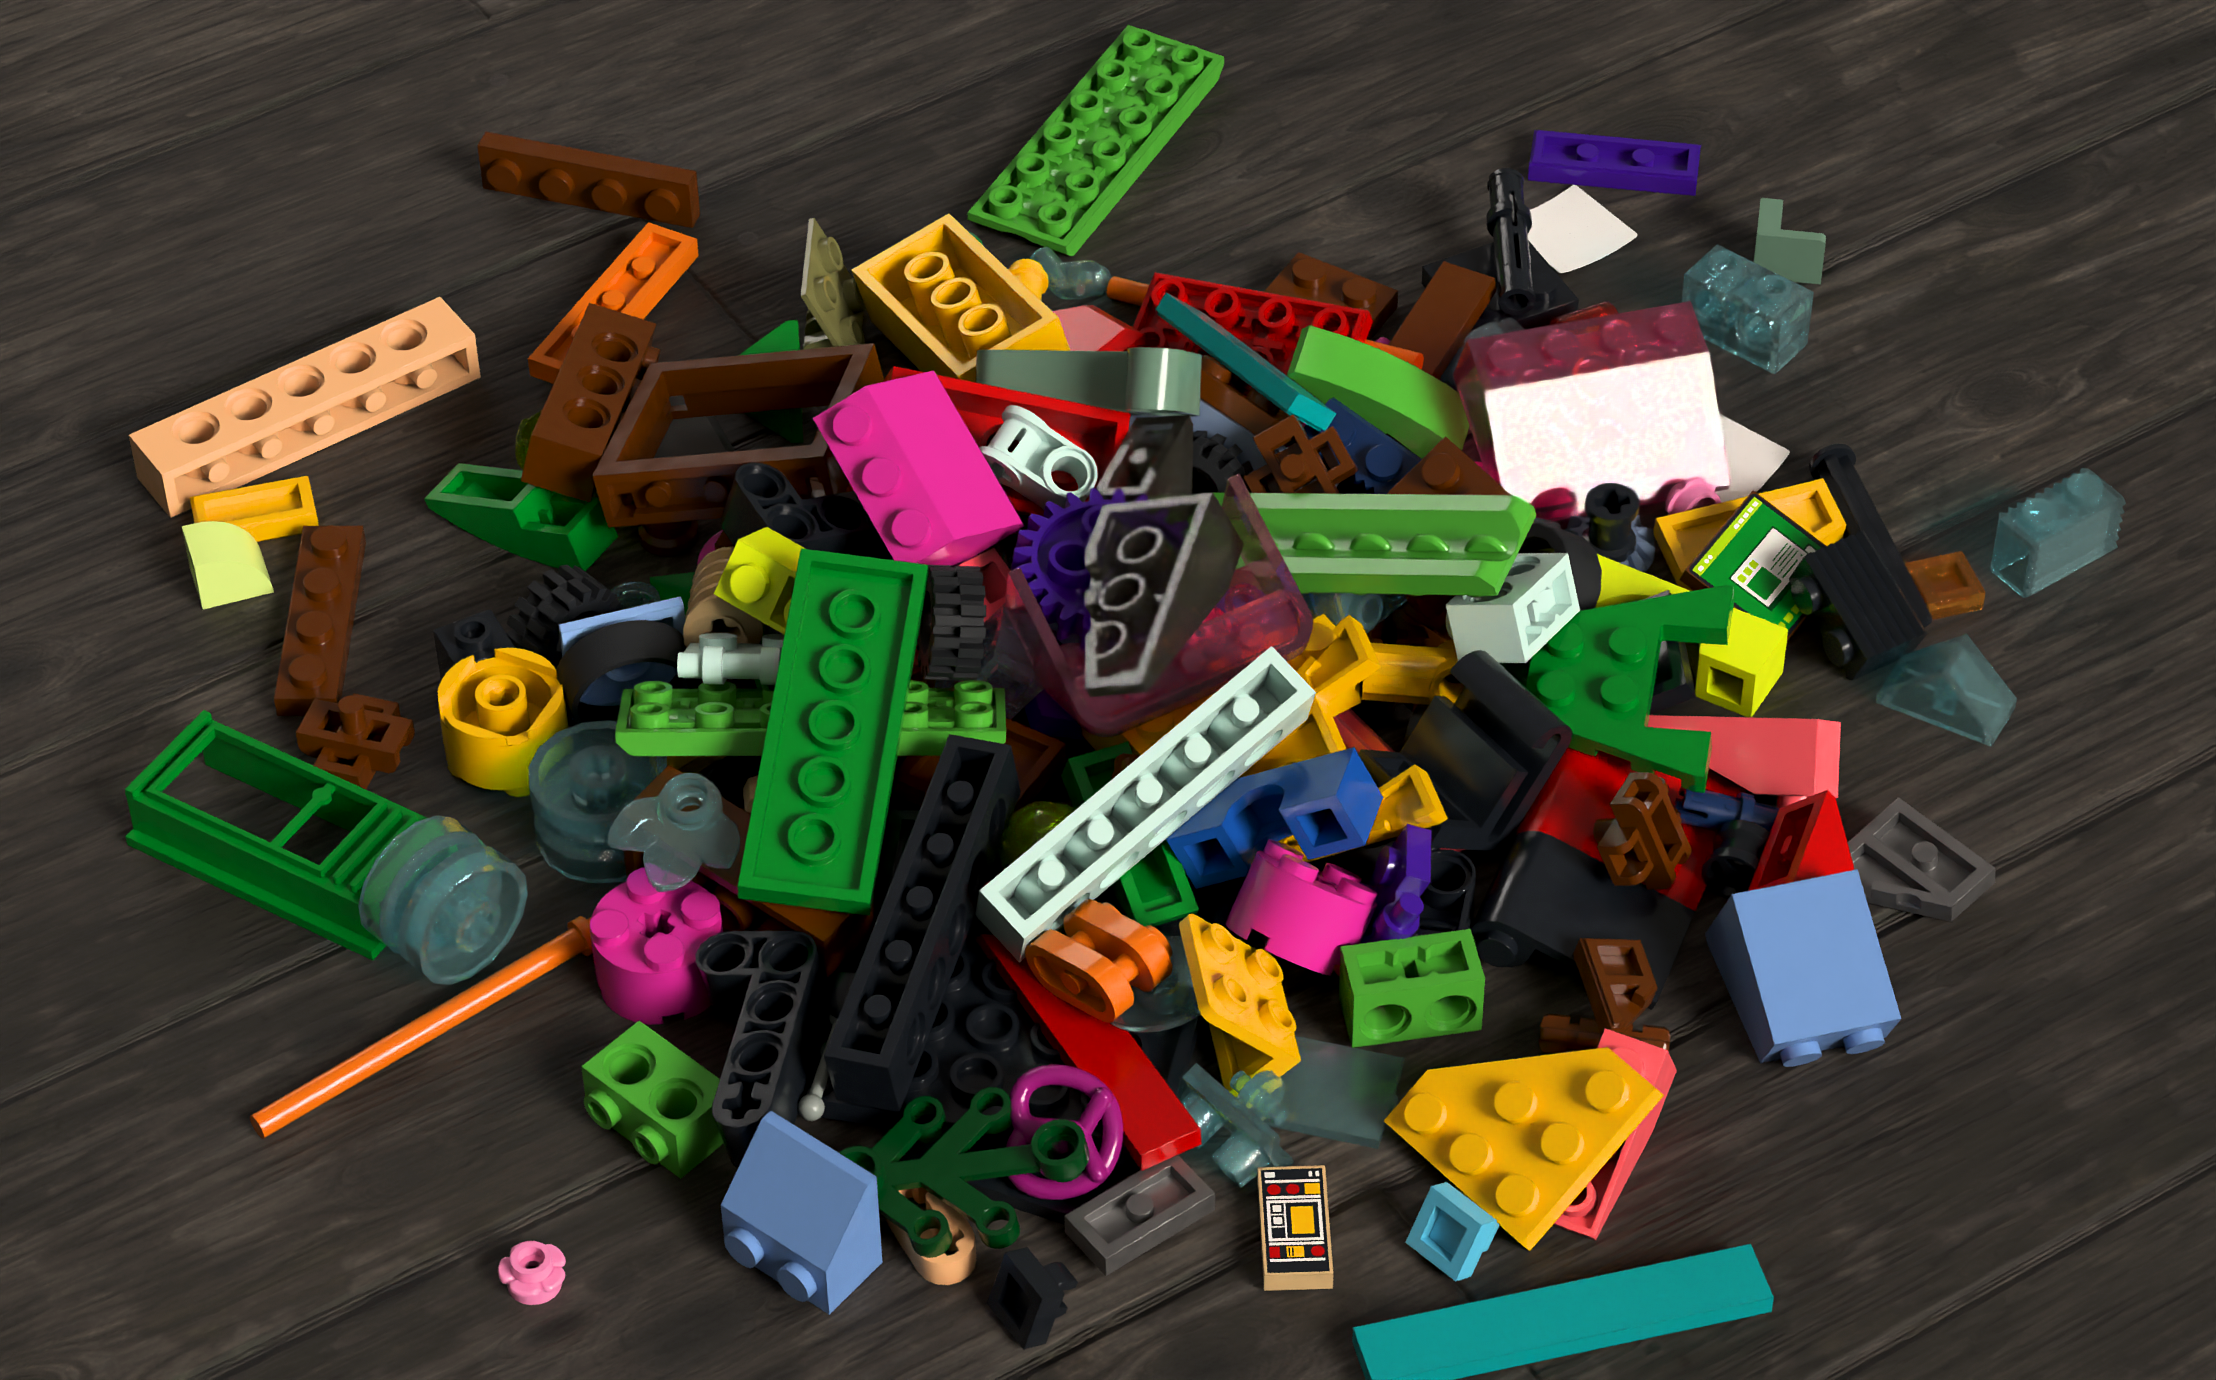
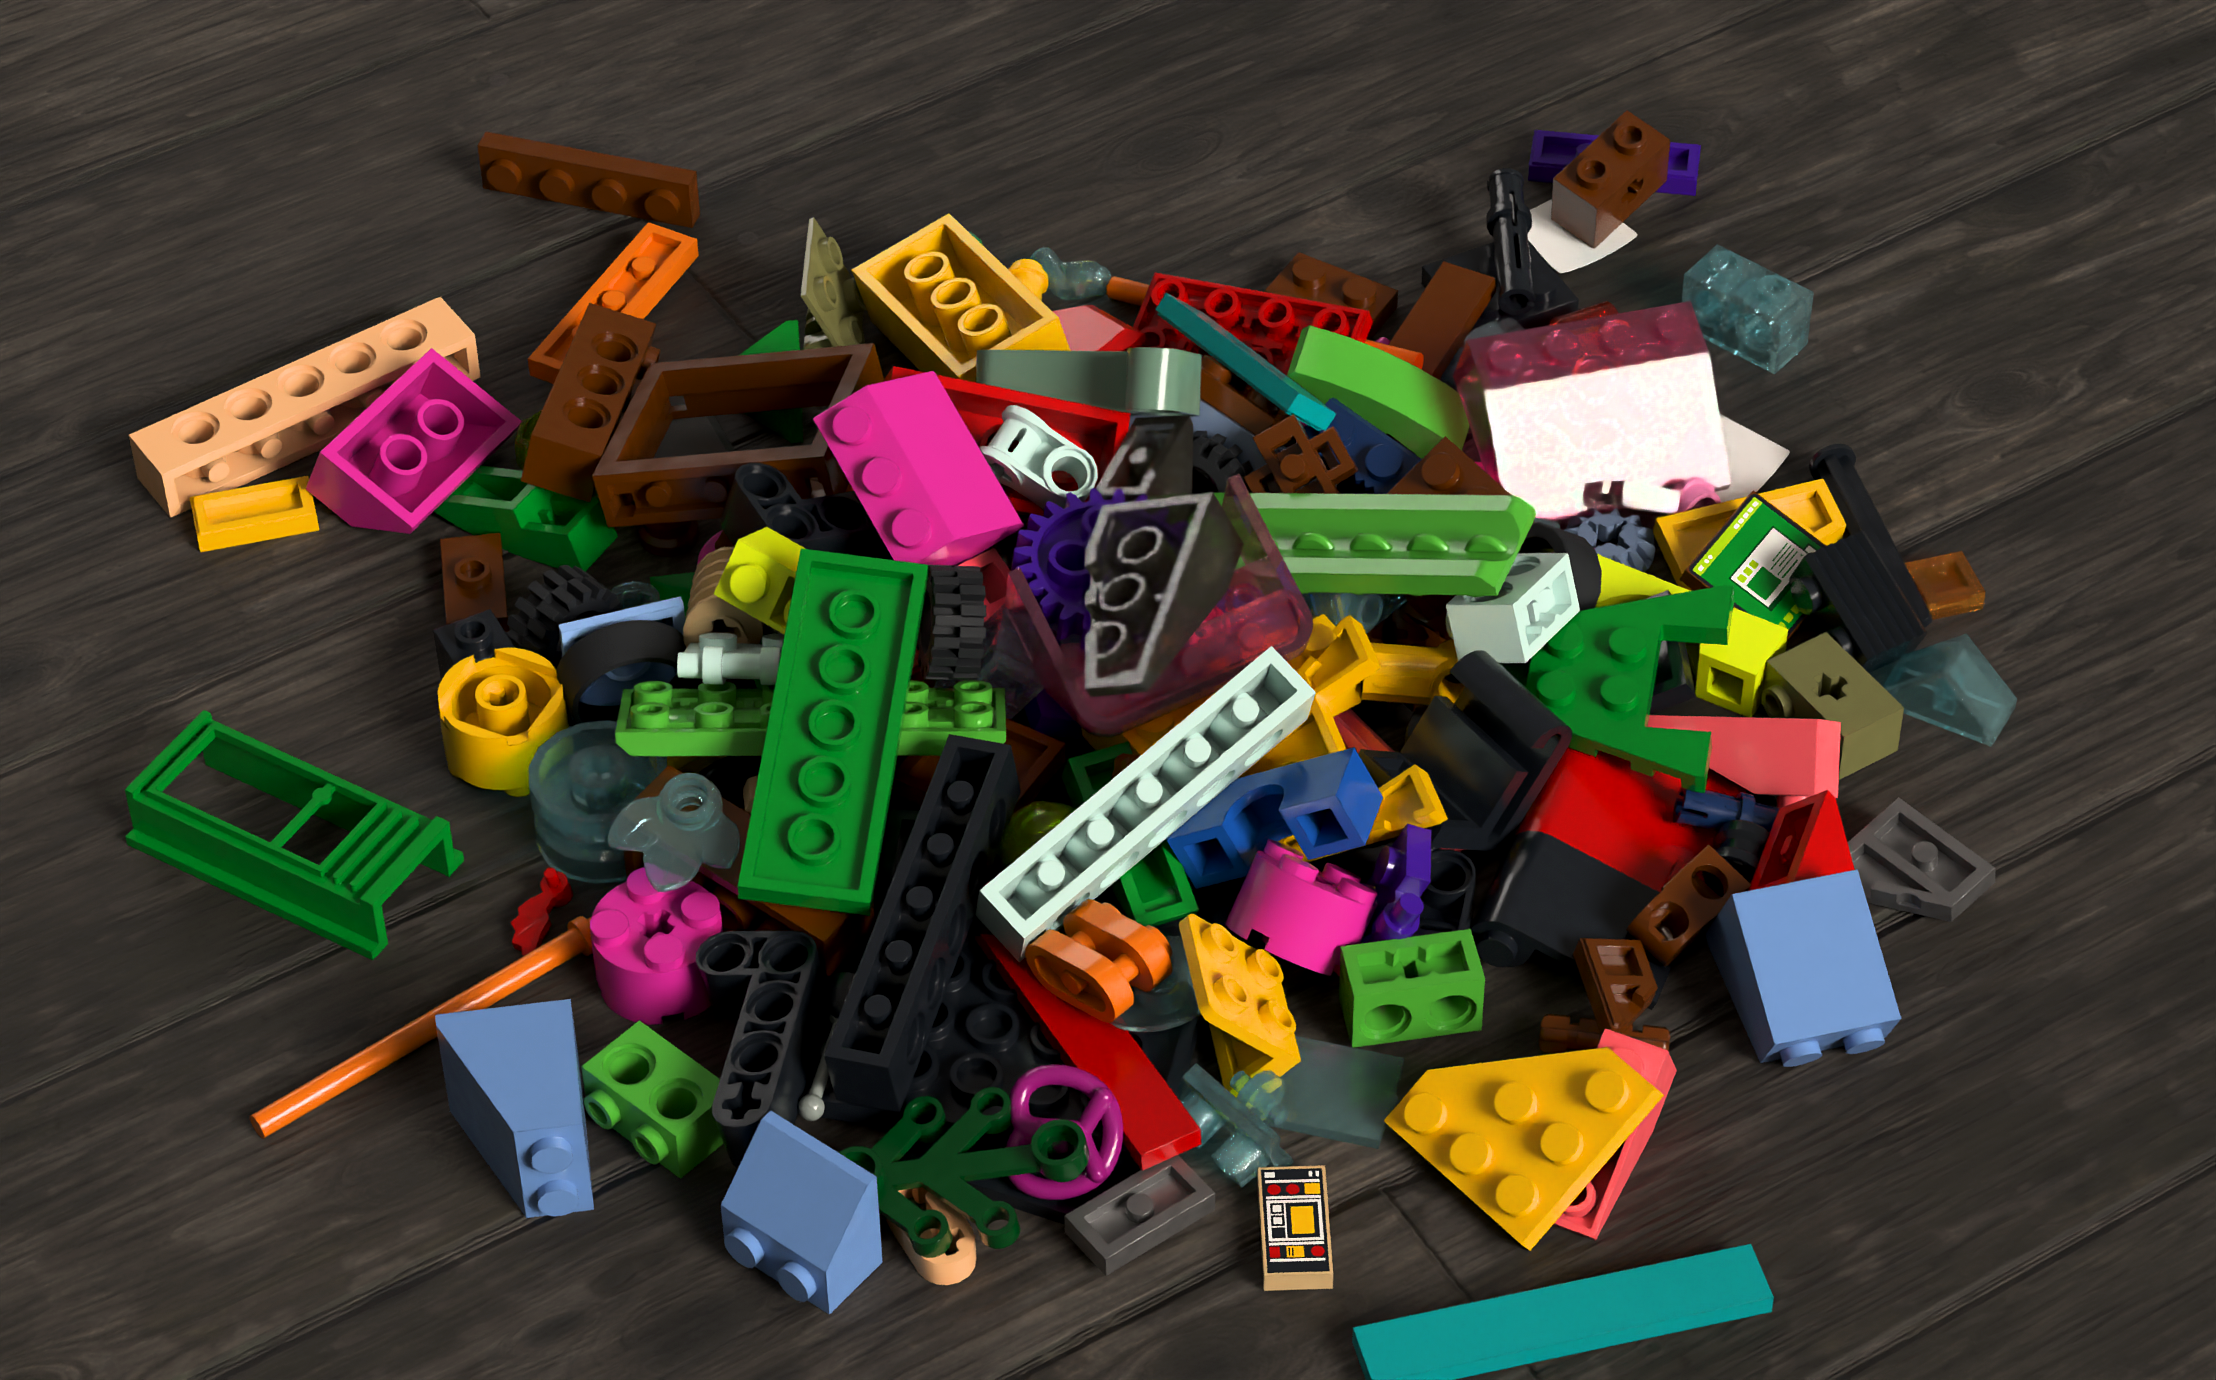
(225, 563): yellowish green brick -> none
(320, 618): reddish brown plate -> none
(350, 725): reddish brown piece -> none
(410, 448): none -> dark pink slope
(443, 899): clear light blue wheel -> none
(474, 577): none -> reddish brown plate
(522, 1100): none -> medium blue slope
(533, 916): none -> red piece
(535, 1284): bright pink plate -> none
(1029, 1296): black tile -> none
(1098, 140): bright green plate -> none
(1452, 1231): medium azure tile -> none
(1610, 179): none -> reddish brown brick
(1611, 515): black bush -> none
(1640, 496): none -> clear smoke tile
(1646, 831): reddish brown piece -> none
(1685, 907): none -> reddish brown leg
(1787, 252): sand green panel -> none
(1830, 685): none -> olive brick
(2056, 532): clear light blue brick -> none

